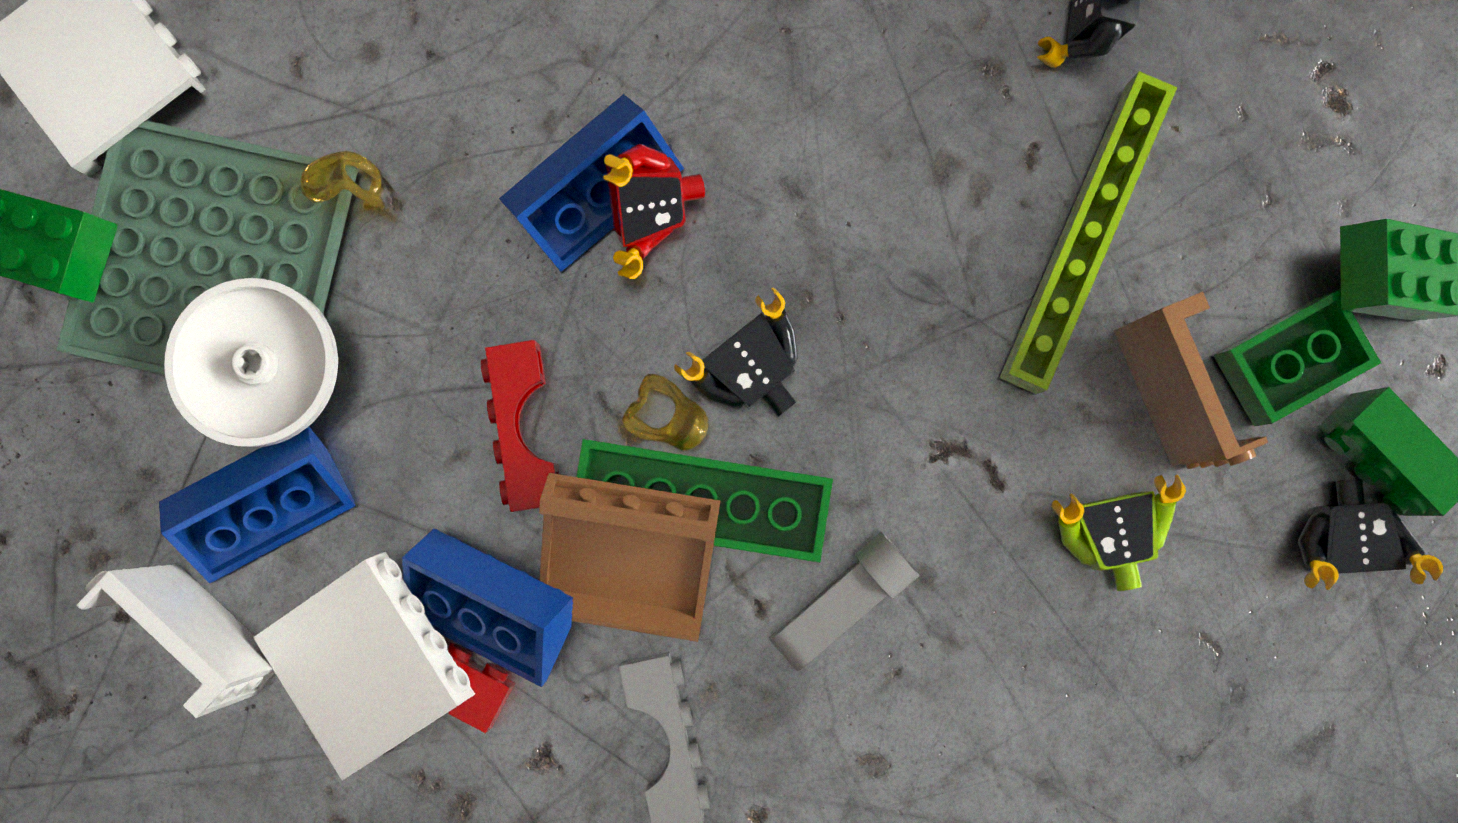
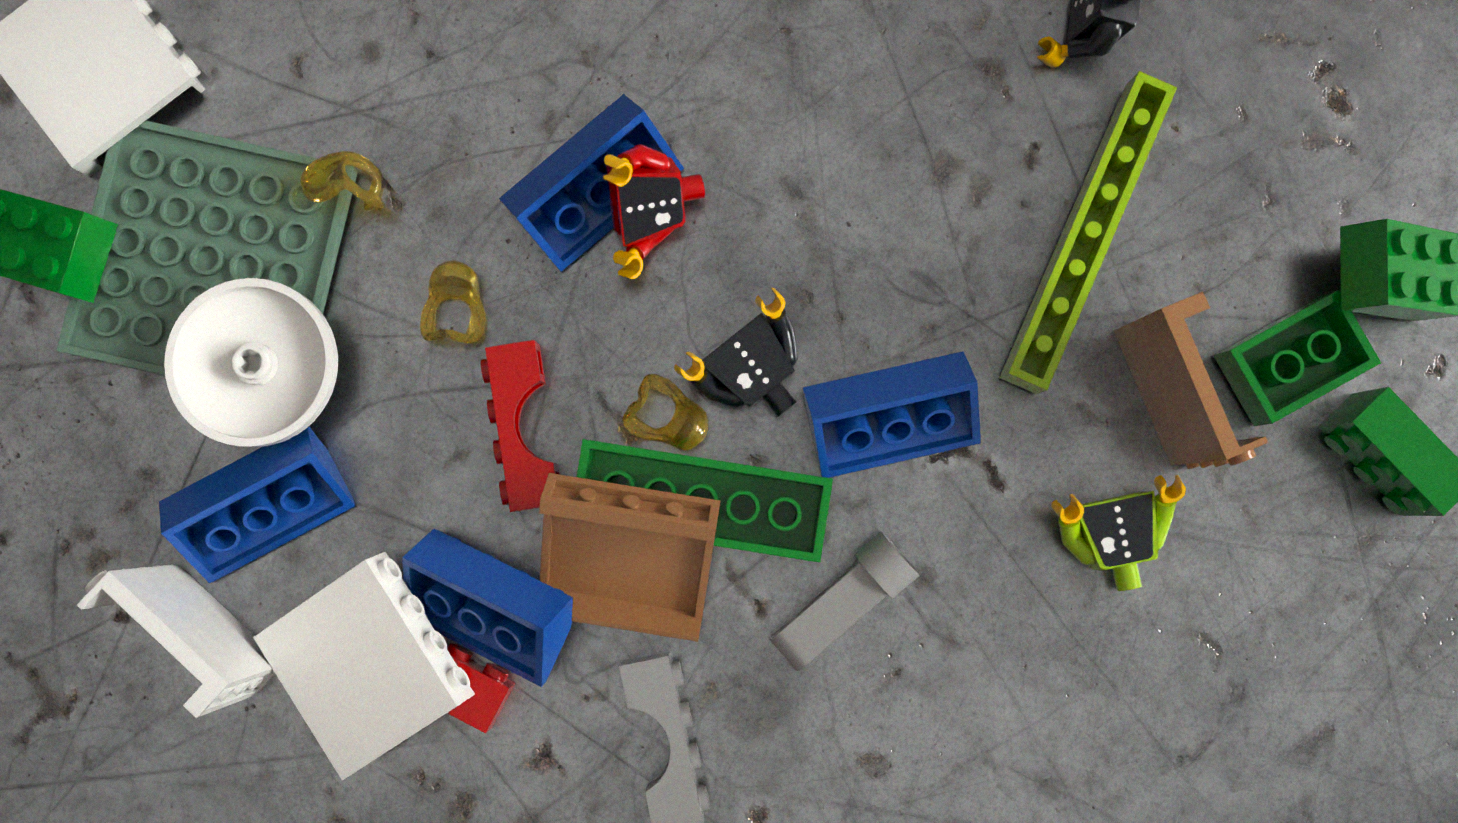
(453, 281): none -> clear yellow piece
(893, 414): none -> blue slope
(1360, 539): torso -> none

